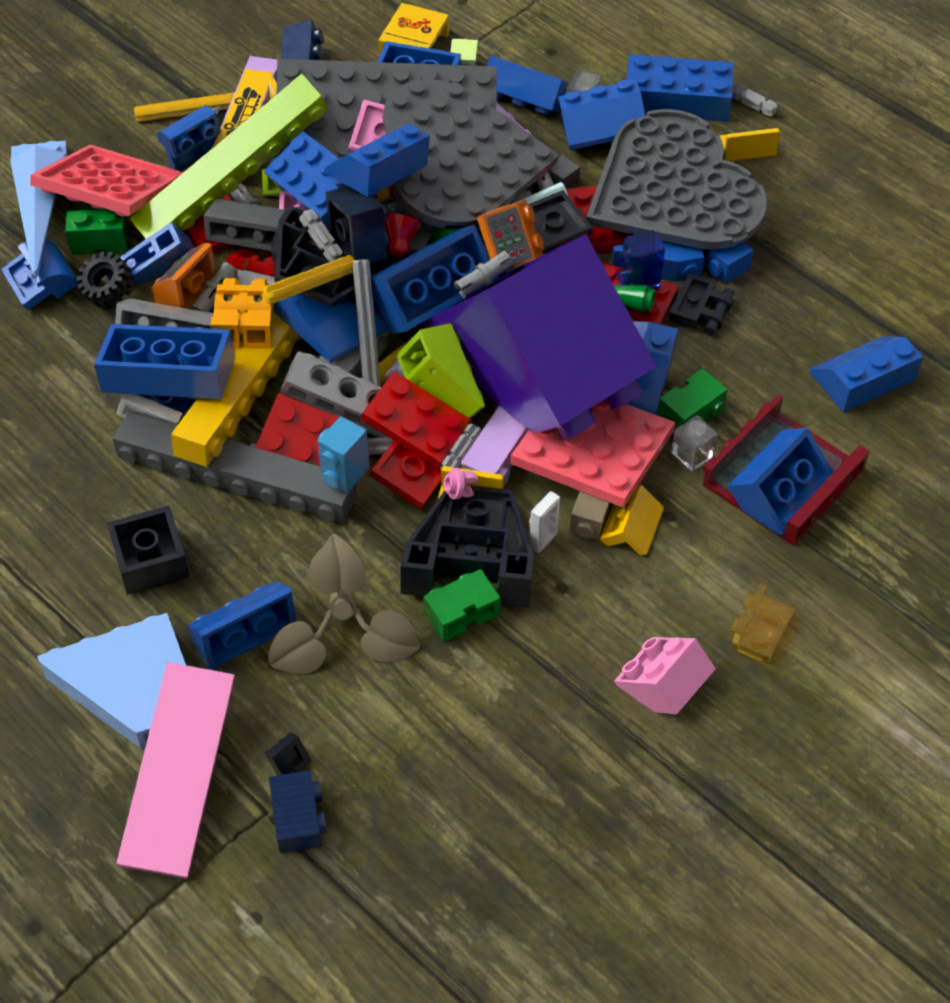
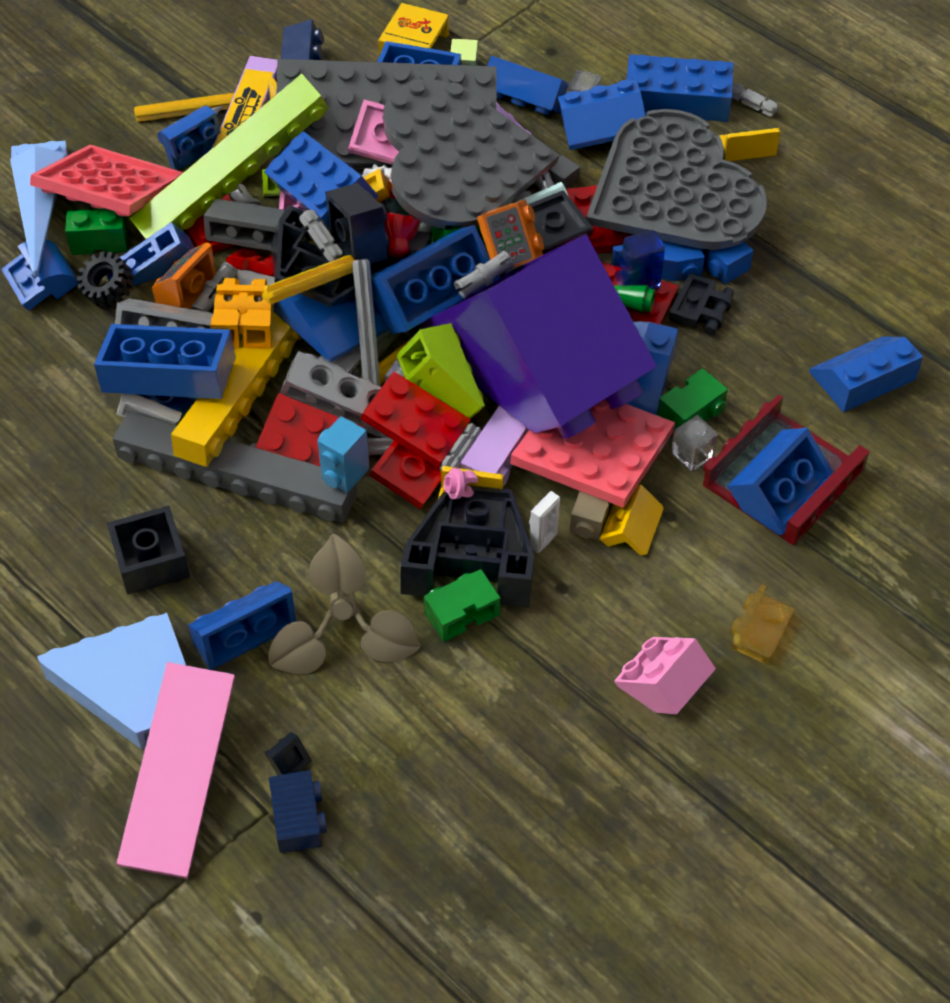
(383, 160): blue slope -> none

